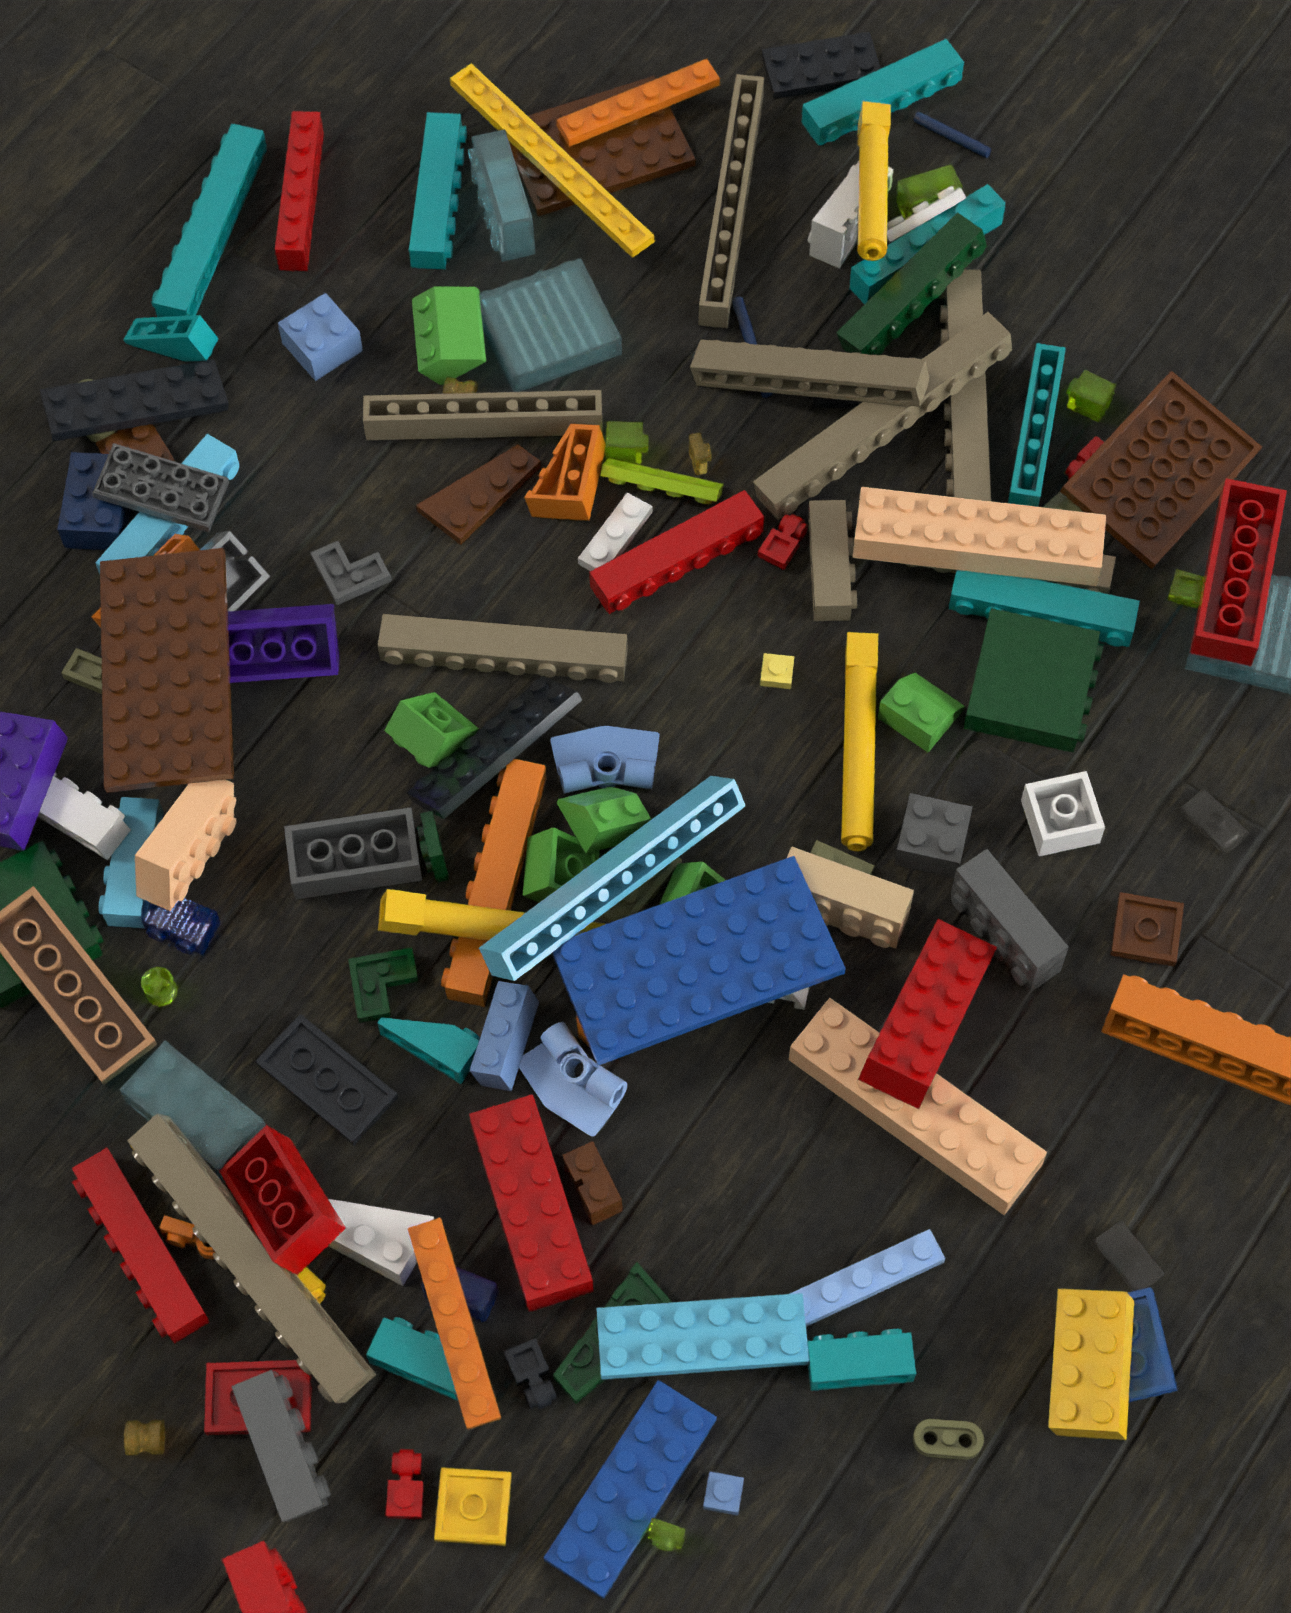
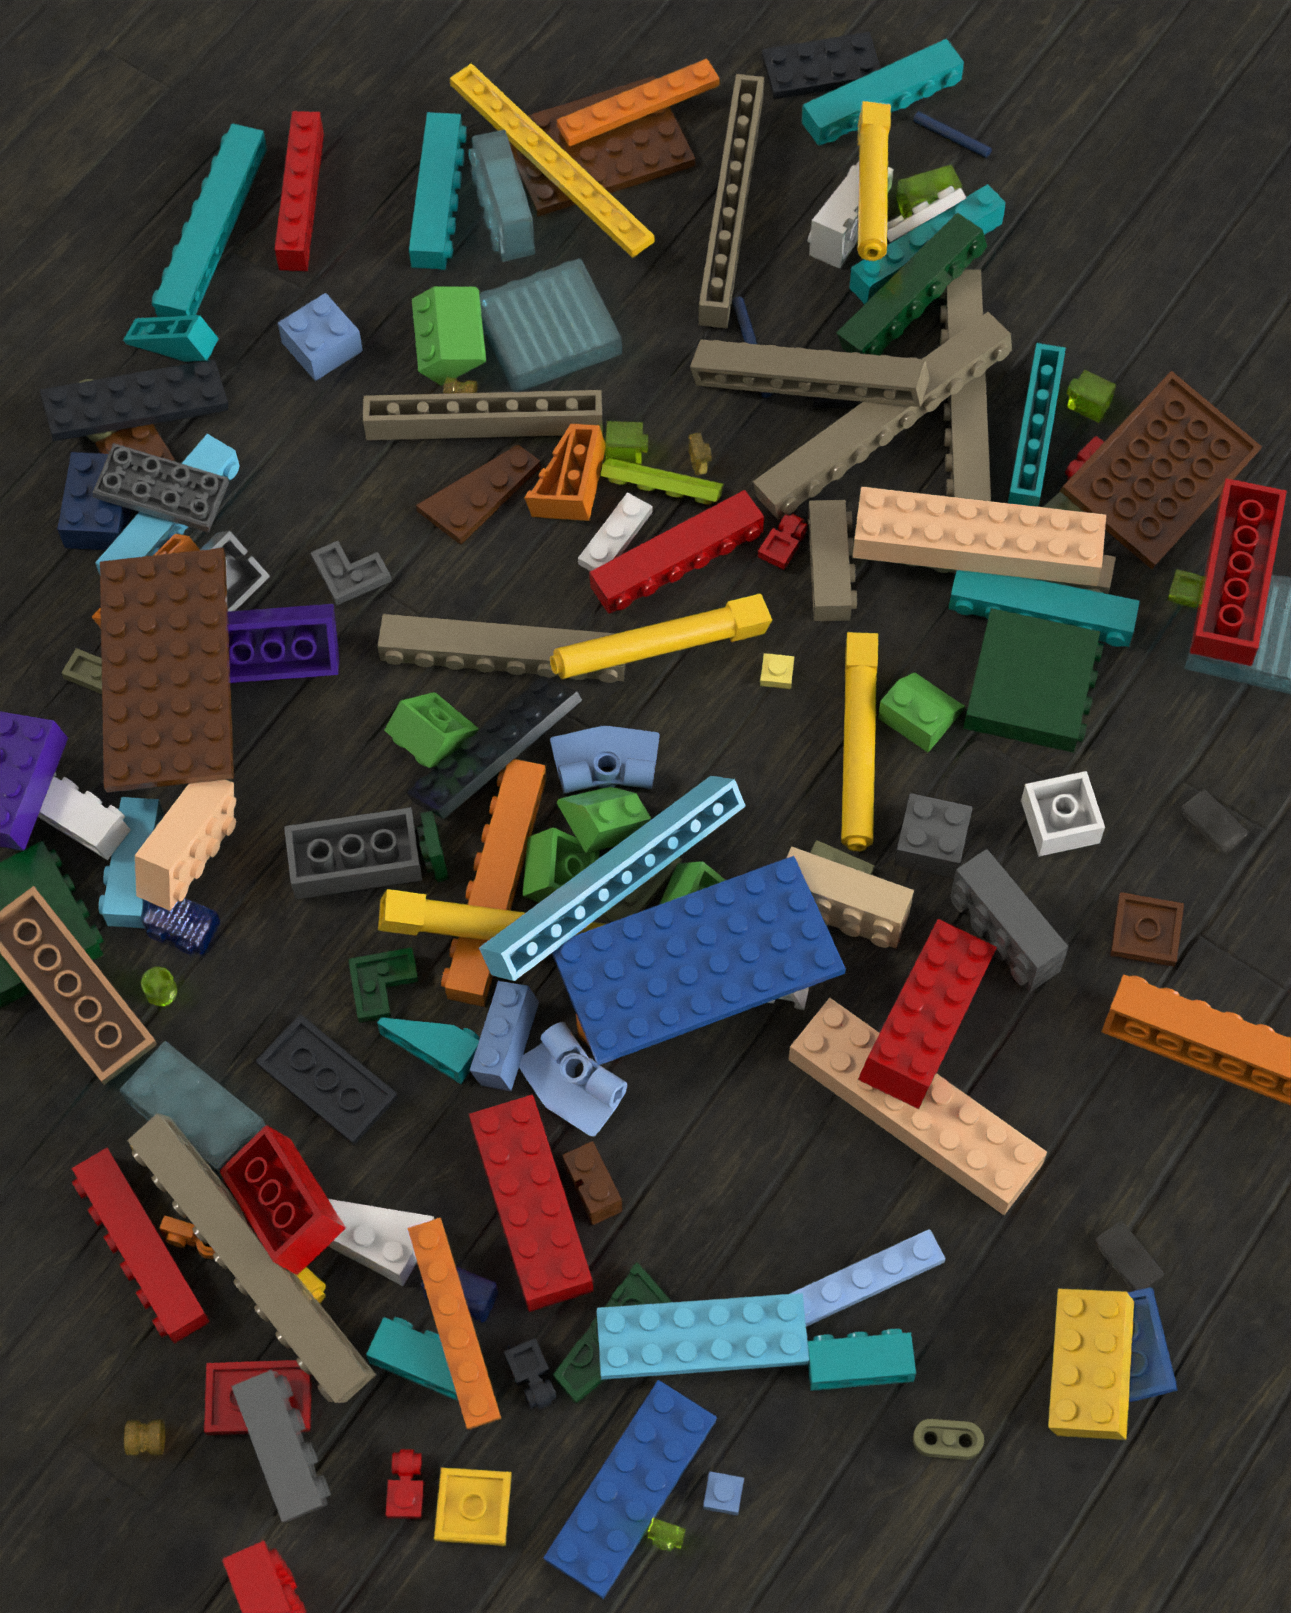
(736, 621): none -> yellow brick

